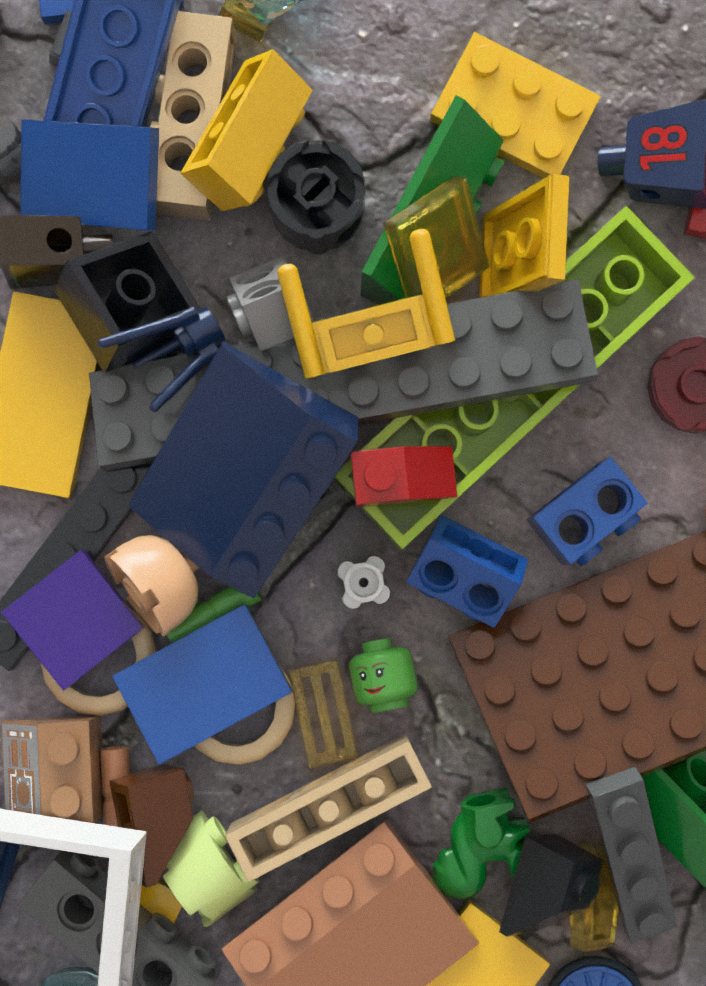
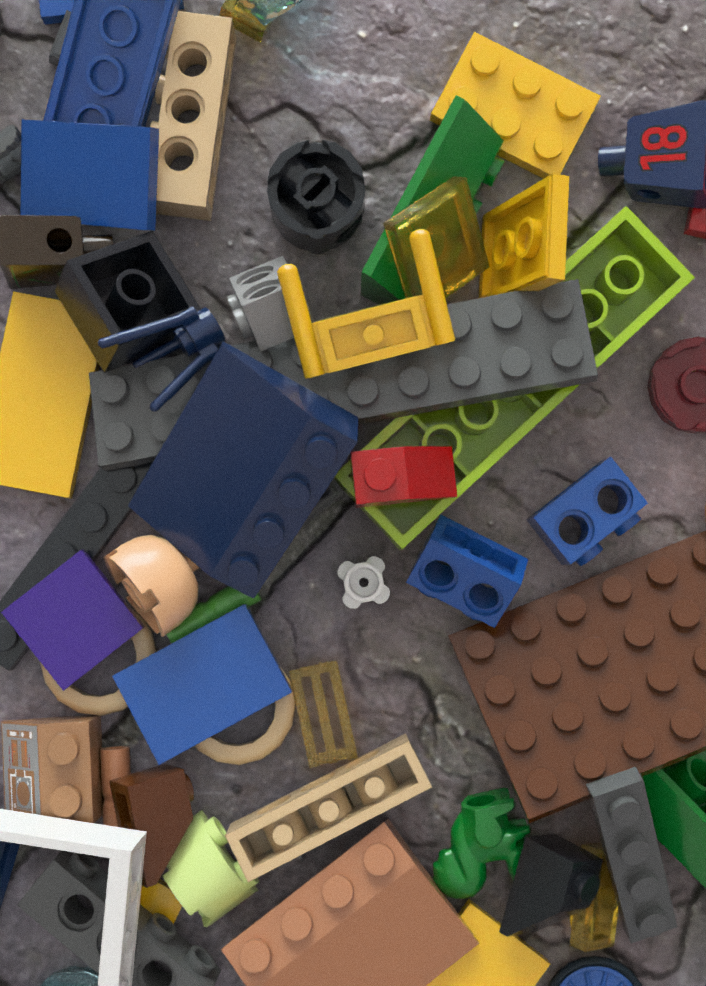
(247, 132): yellow brick -> none
(383, 676): bright green head -> none

